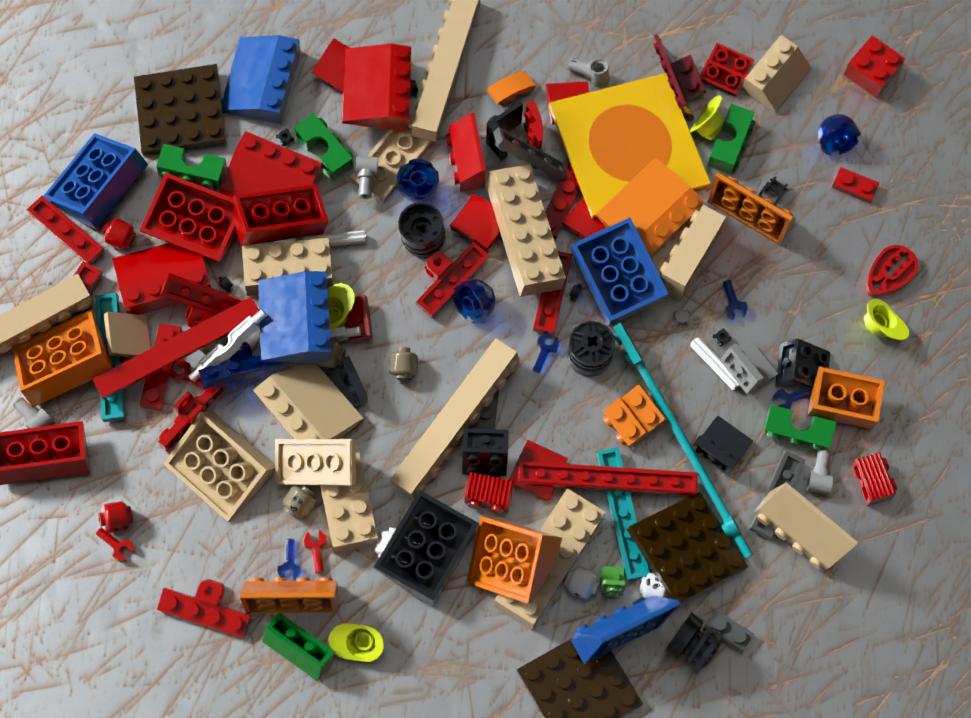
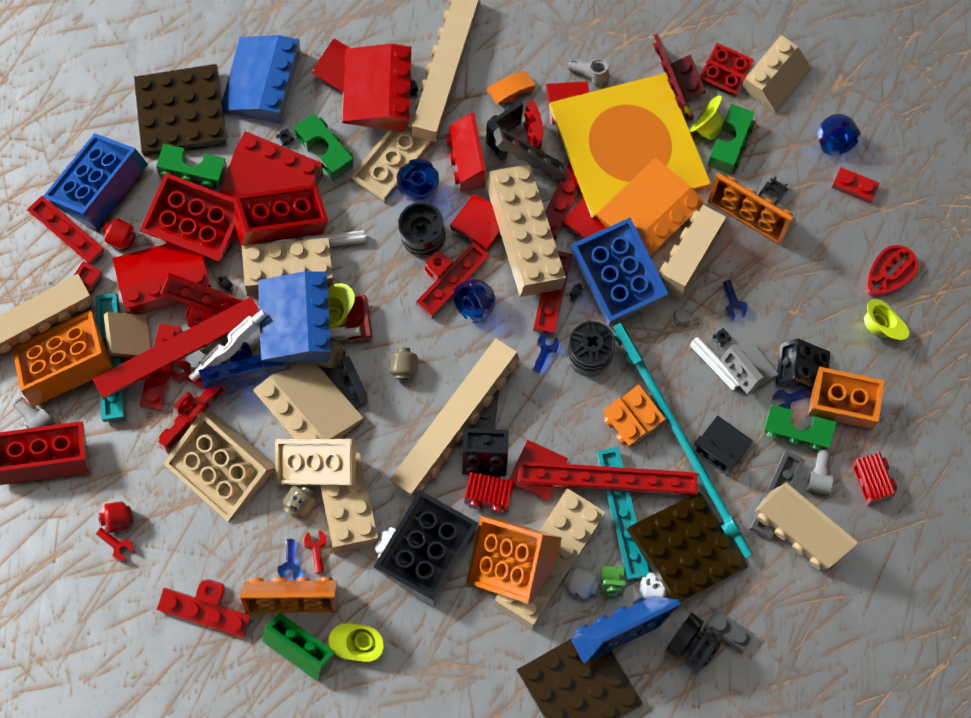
(366, 170): light grey pin -> none
(874, 66): red brick -> none

